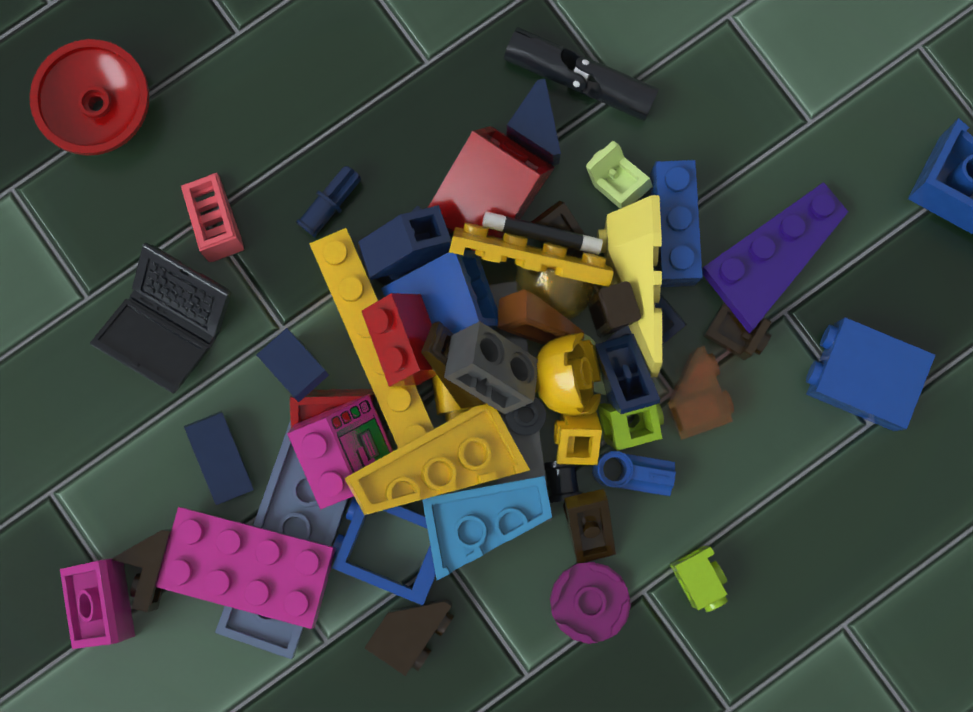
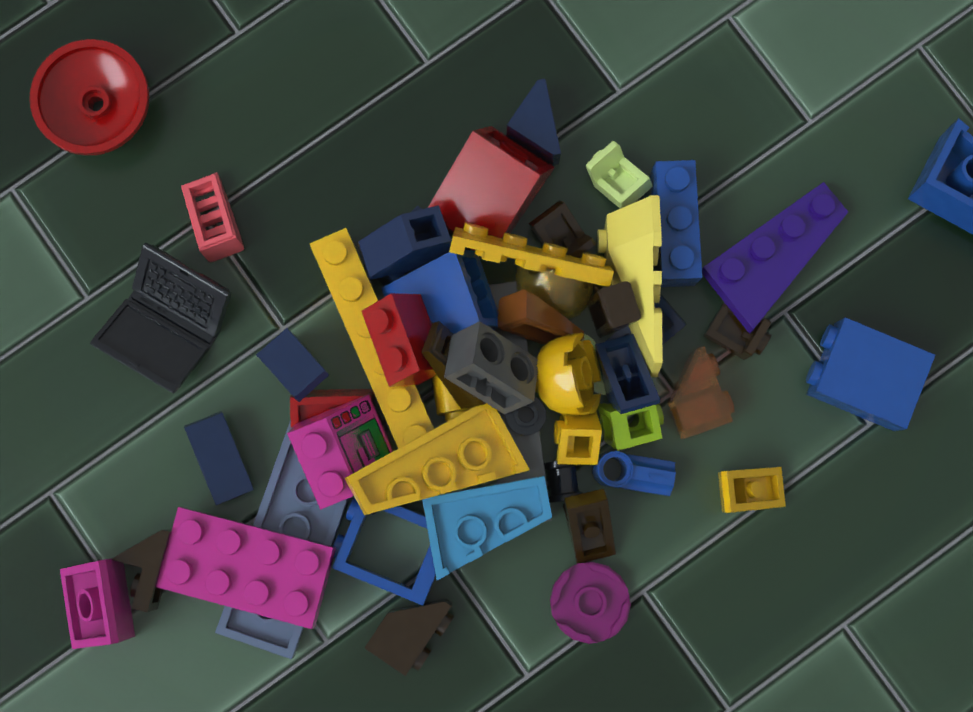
(329, 201): dark blue axle -> none
(542, 233): black bar -> none
(555, 64): black piece -> none
(701, 579): lime brick -> none
(751, 489): none -> yellow slope

